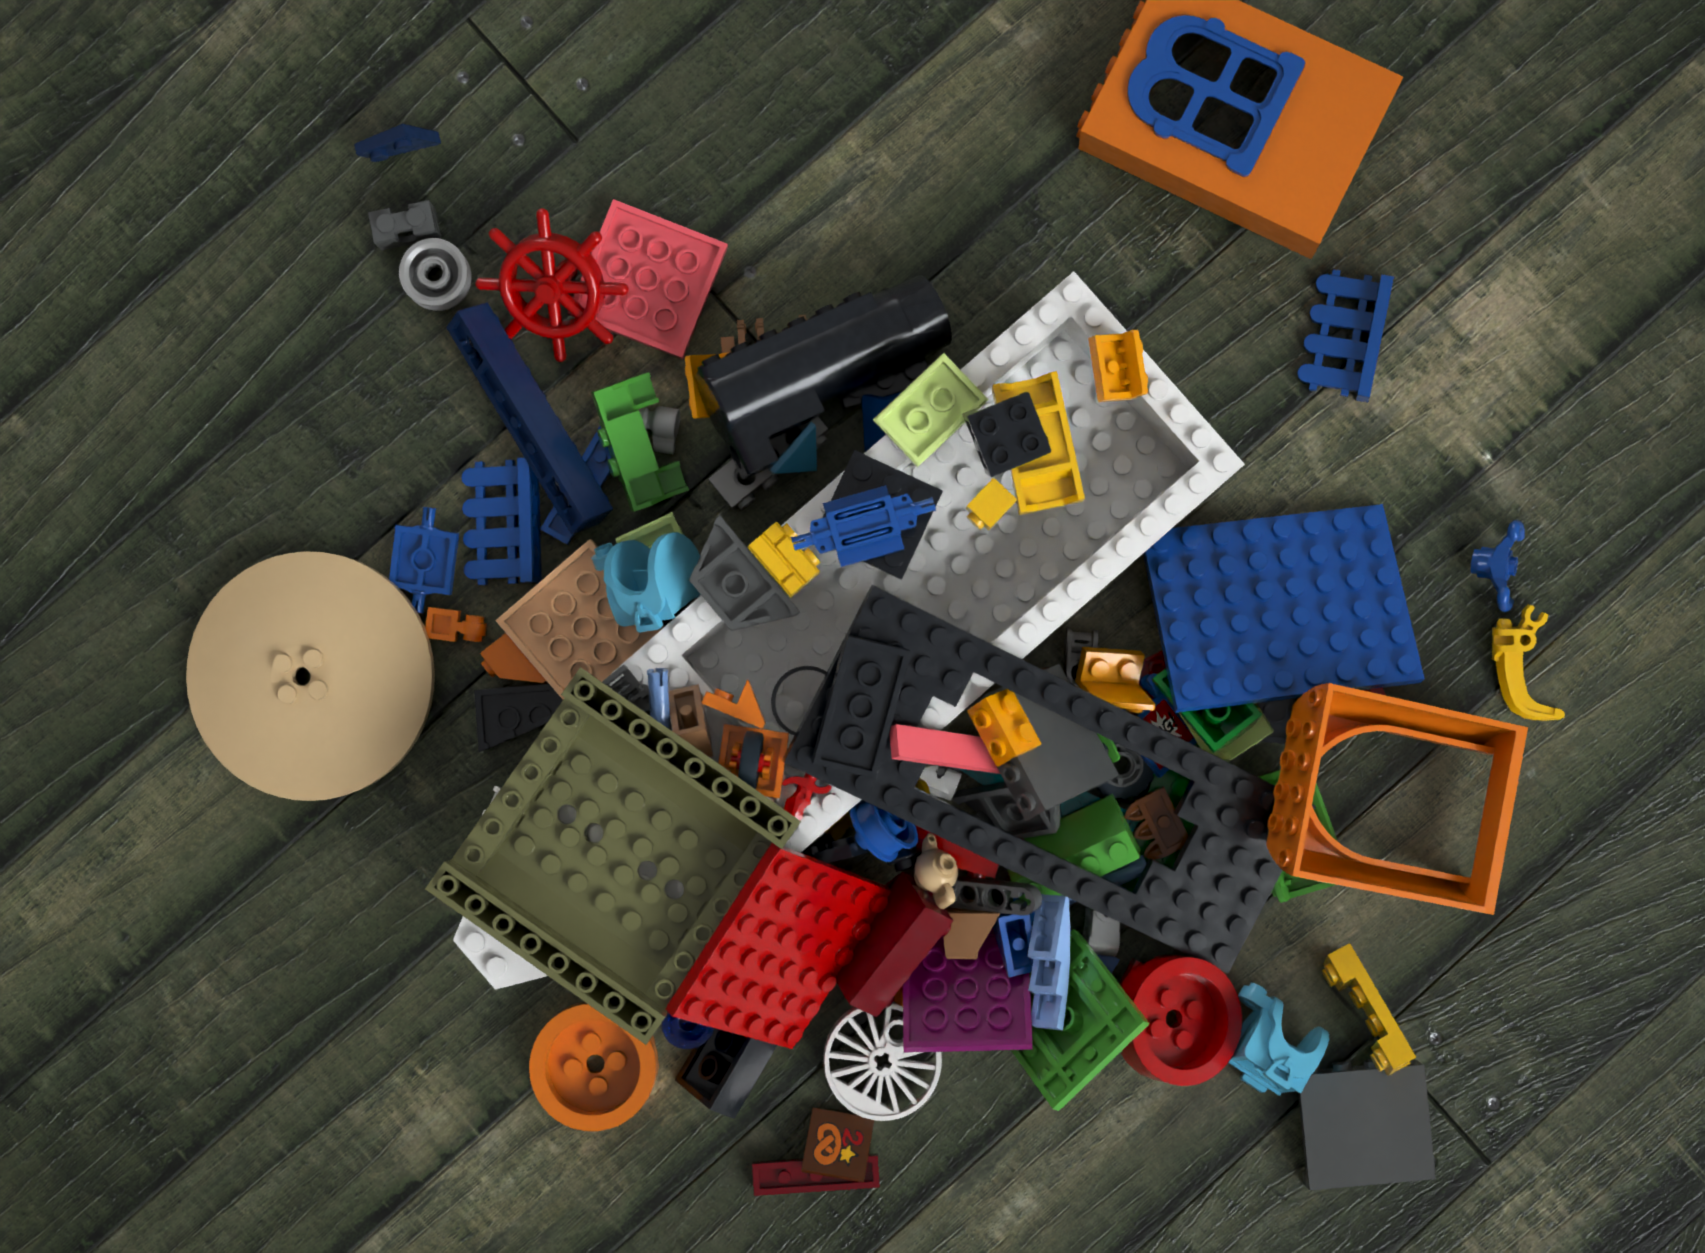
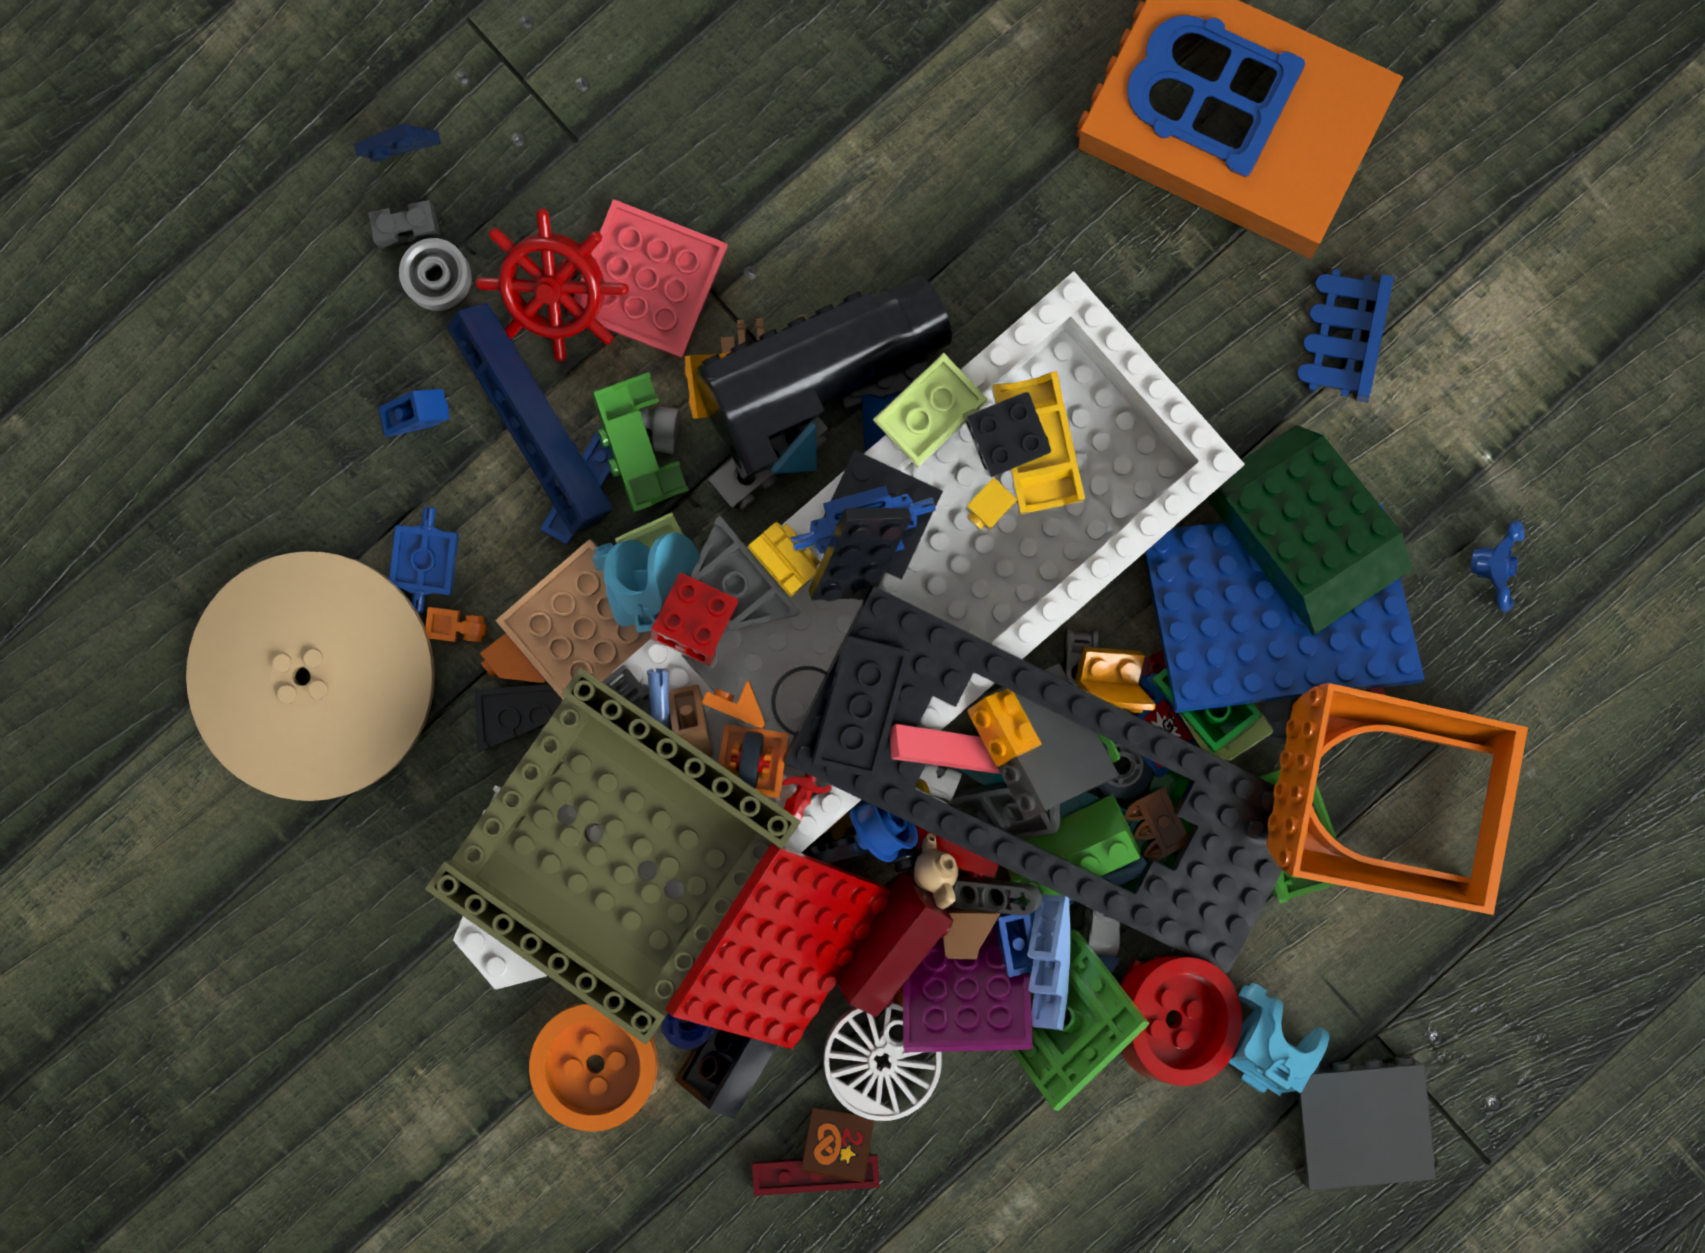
(414, 412): none -> blue slope
(525, 536): blue fence -> none
(693, 618): none -> red bracket
(859, 552): none -> black plate
(1118, 366): light orange bracket -> none
(1312, 527): none -> dark green slope
(1345, 970): yellow piece -> none
(1507, 651): yellow piece -> none

